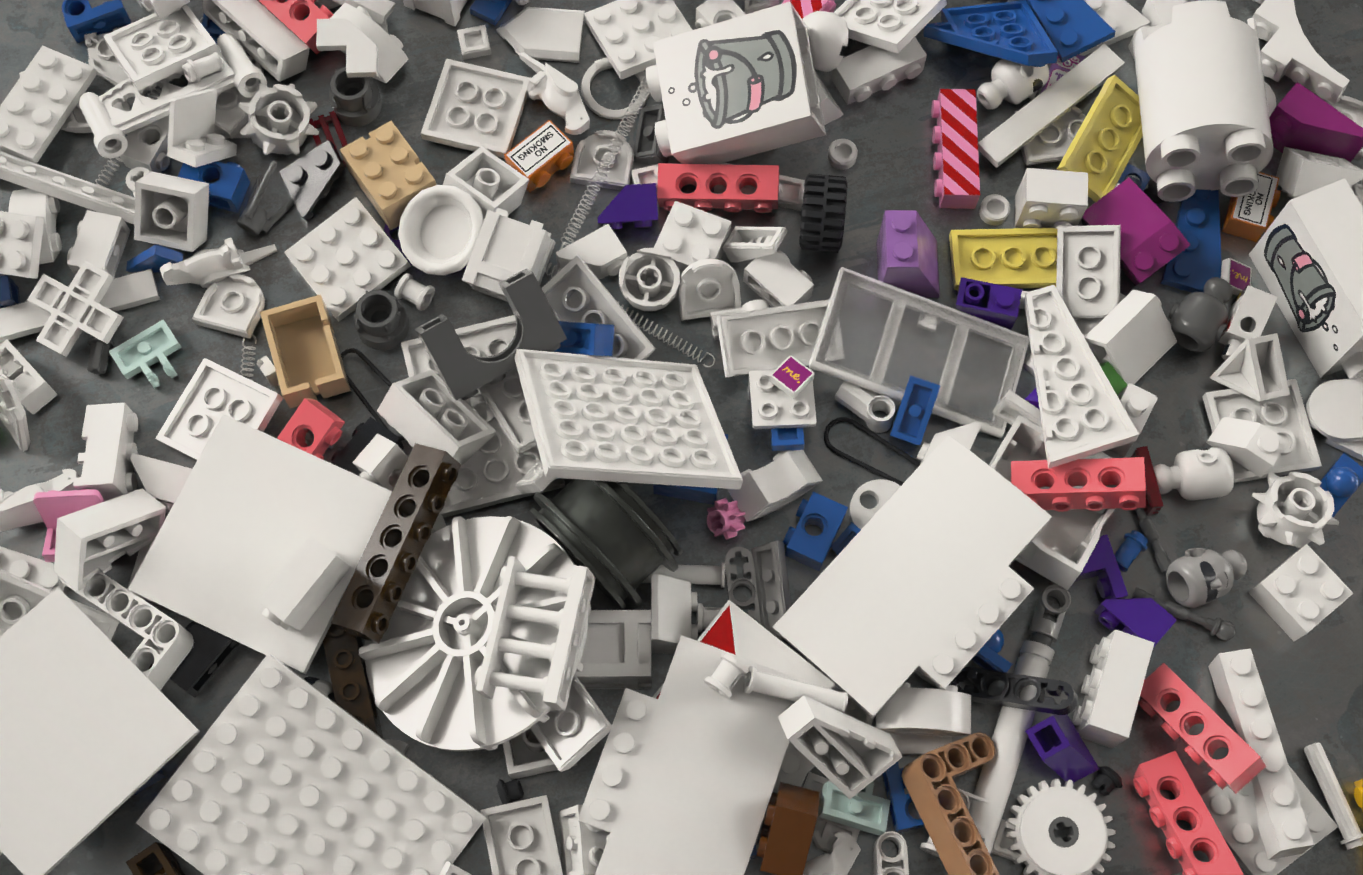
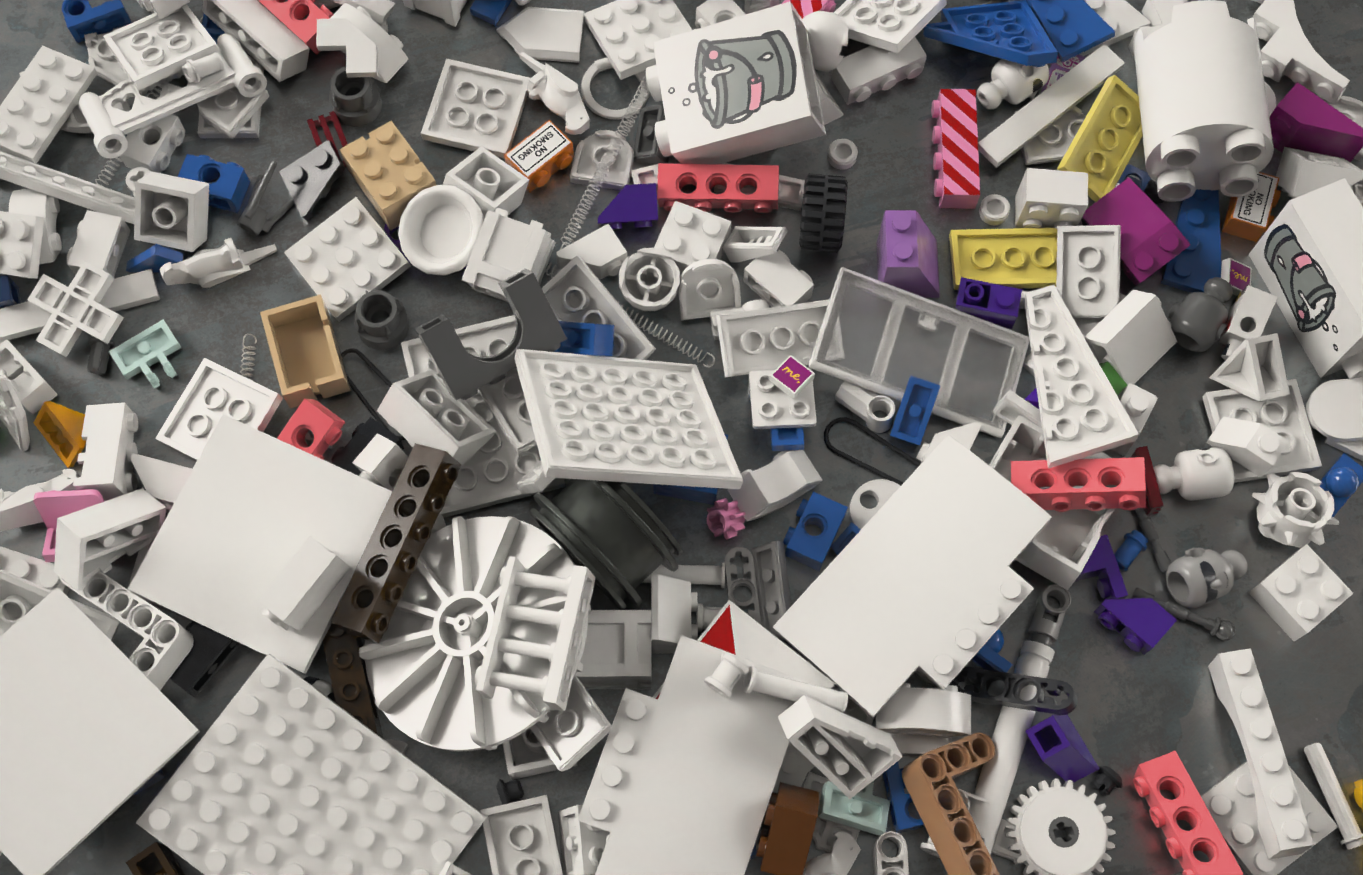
(62, 430): none -> light orange slope
(192, 130): white bracket -> none
(231, 306): white tile -> none
(268, 370): white tile -> none
(277, 103): white brick -> none
(414, 292): white bush -> none
(474, 42): white tile -> none
(1112, 688): white brick -> none
(1241, 761): coral brick -> none

